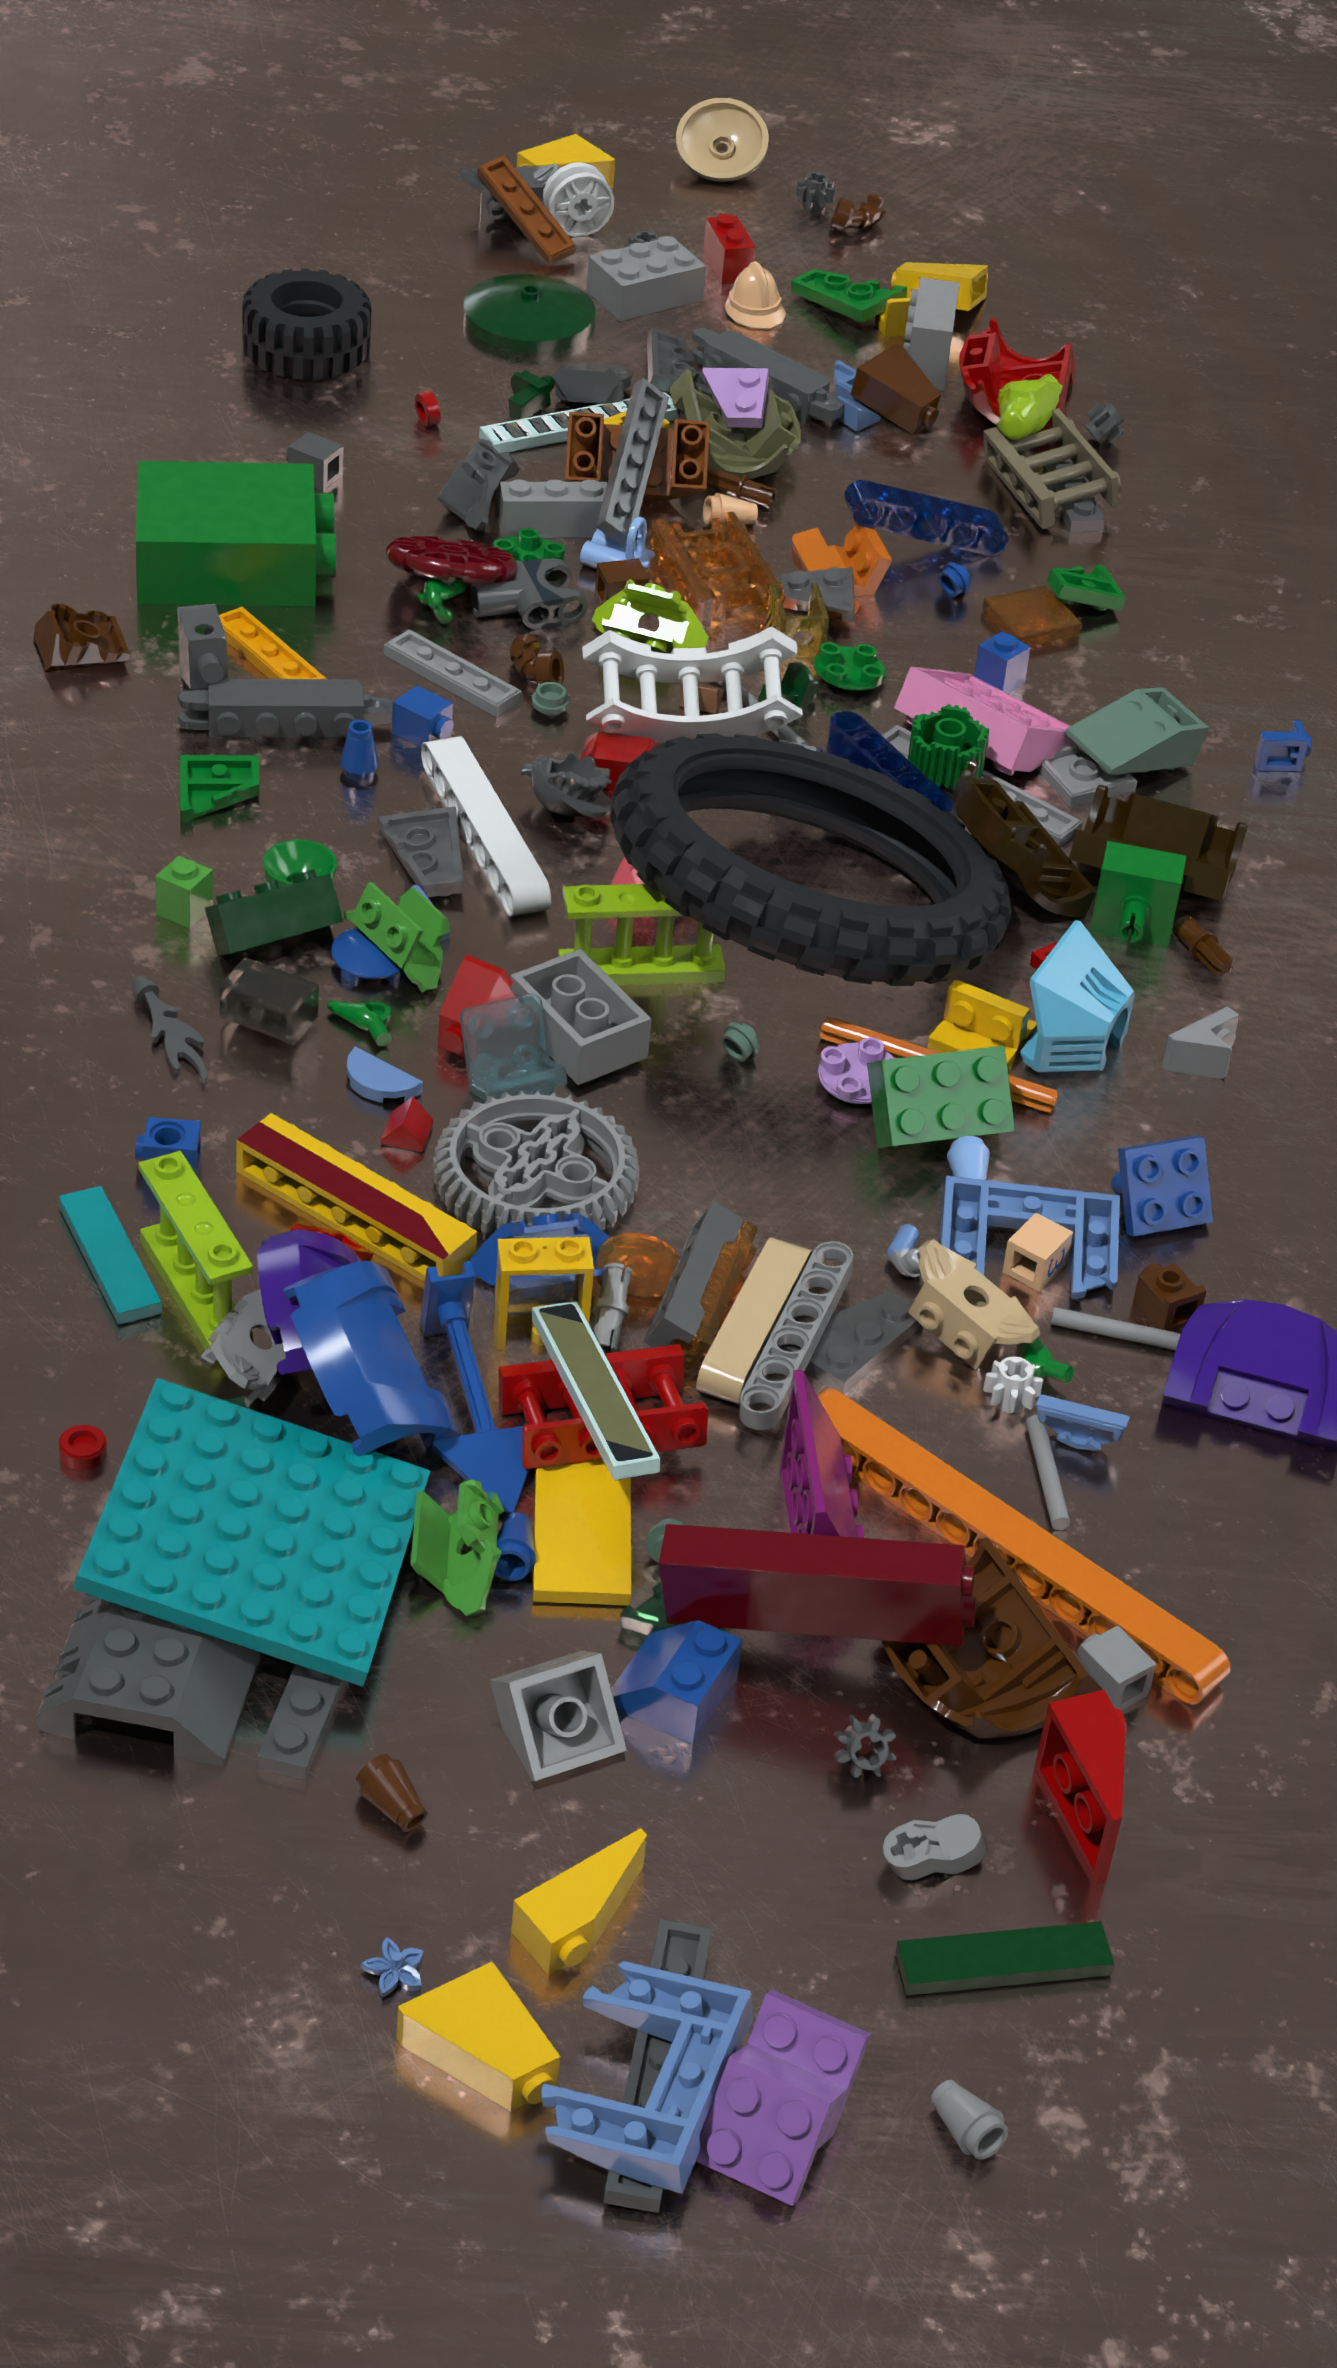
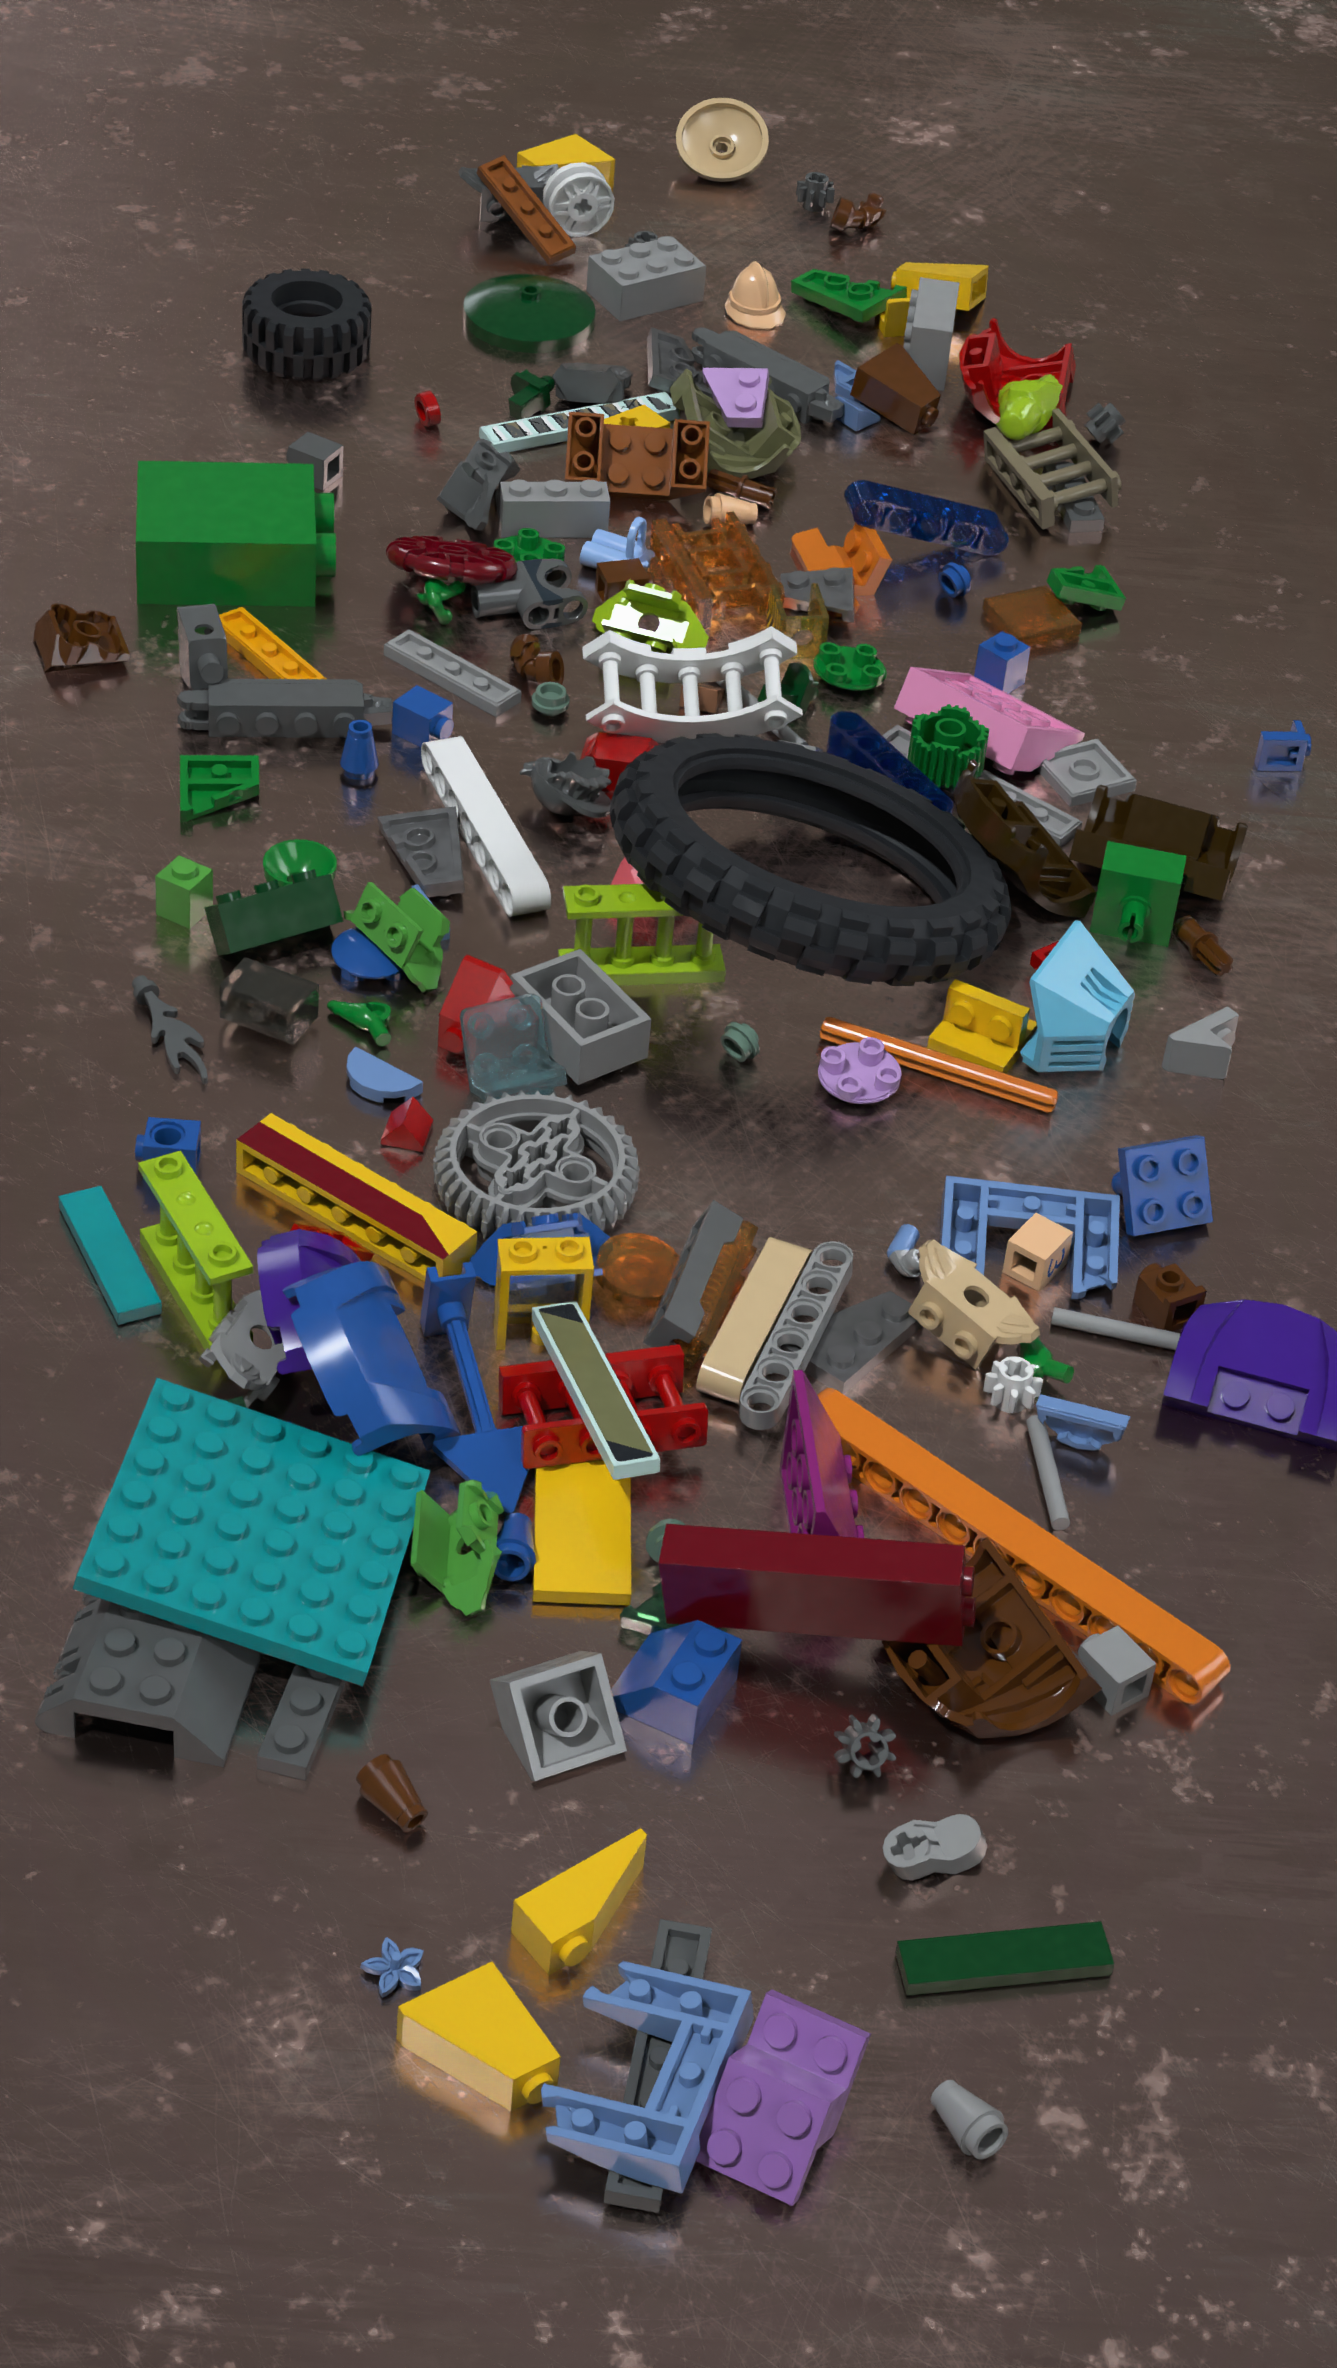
(82, 1447): red tile -> none
(611, 1306): light grey pin -> none
(632, 461): dark grey plate -> none
(727, 247): red brick -> none
(940, 1096): green piece -> none
(969, 1158): light blue cone -> none
(1084, 1773): red slope -> none
(1141, 733): sand green slope -> none

